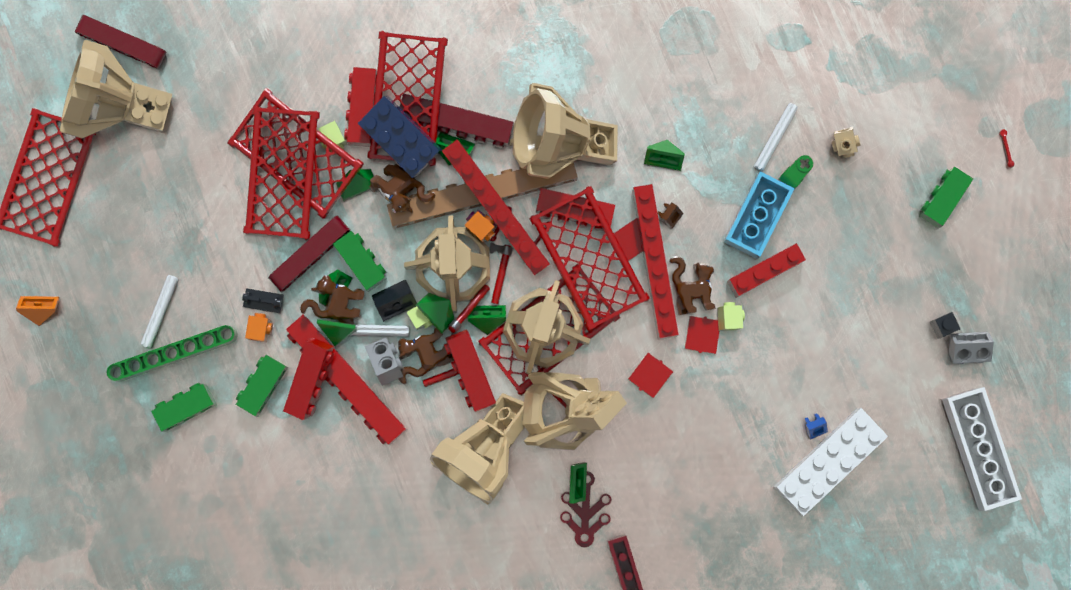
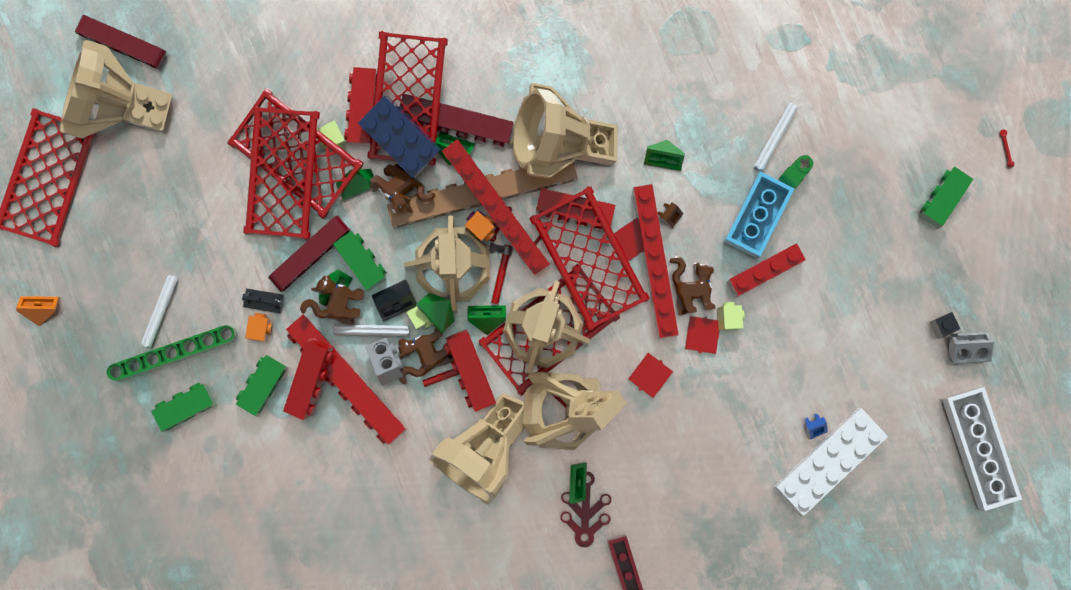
(336, 331): green slope -> none
(455, 325): red piece -> none
(846, 135): tan brick -> none

